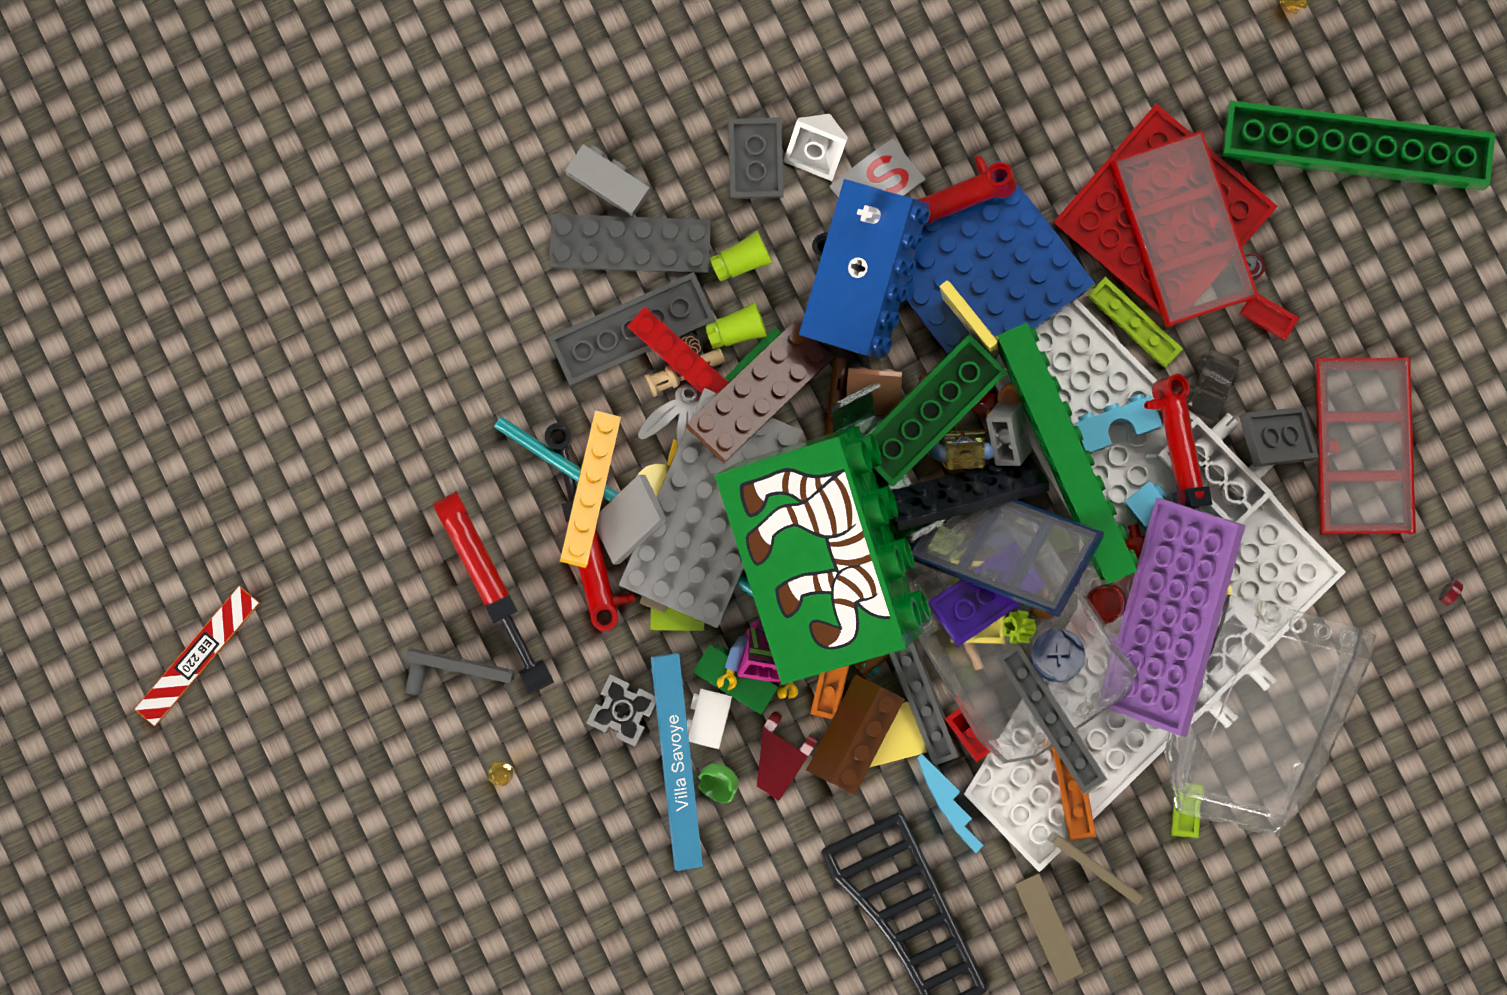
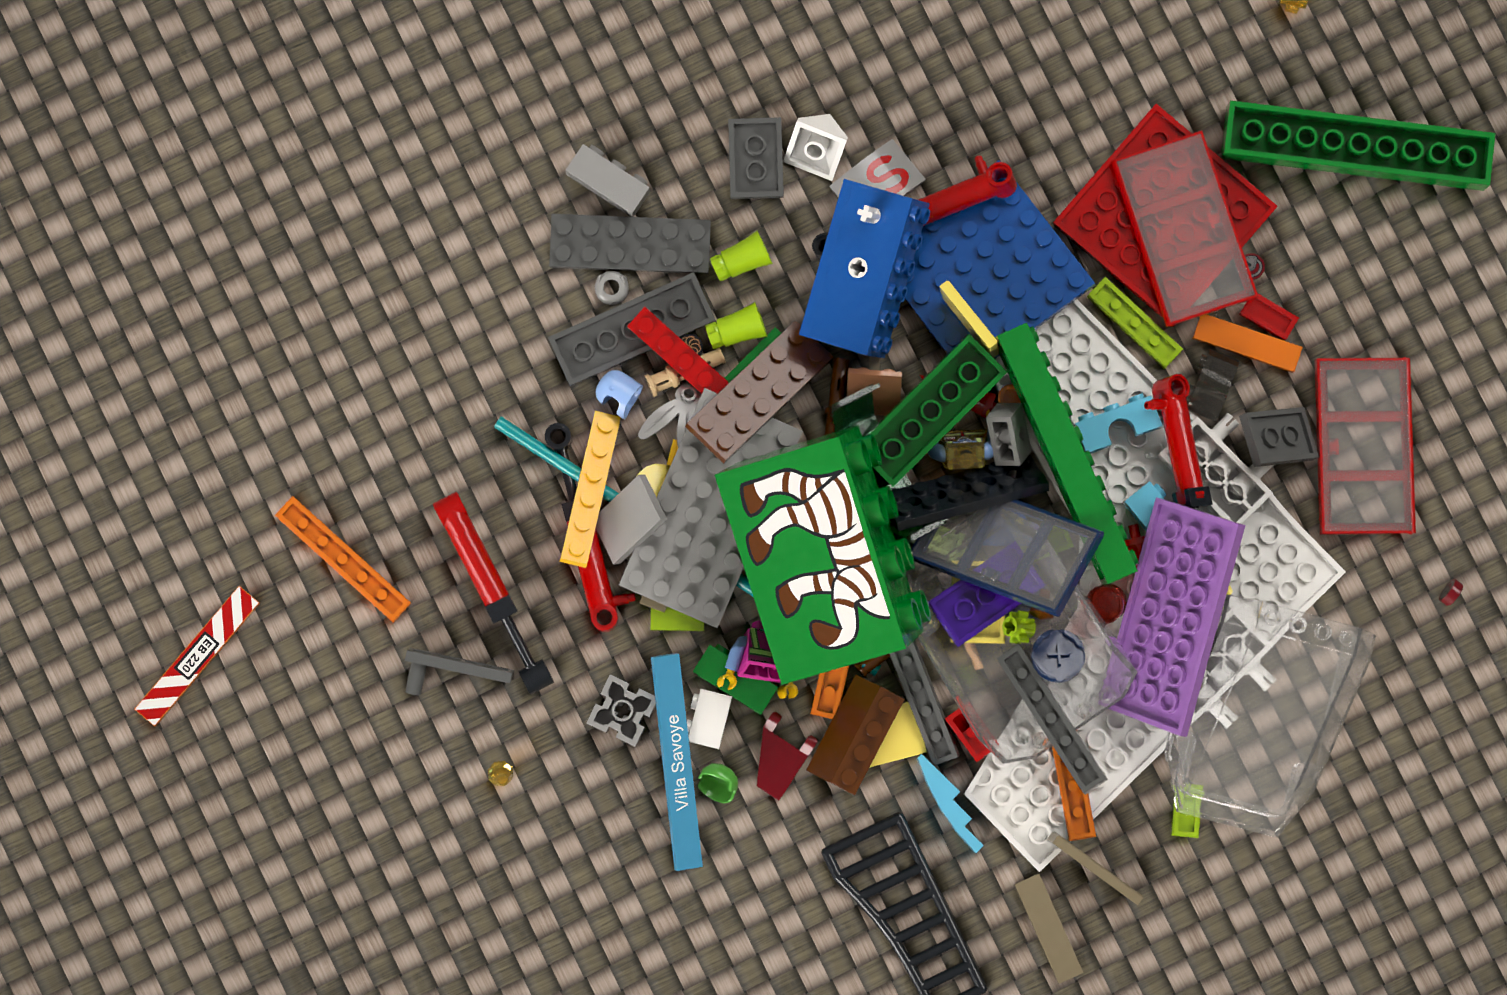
(343, 559): none -> orange tile
(619, 296): none -> light grey piece
(622, 388): none -> light blue helmet
(1247, 343): none -> orange tile

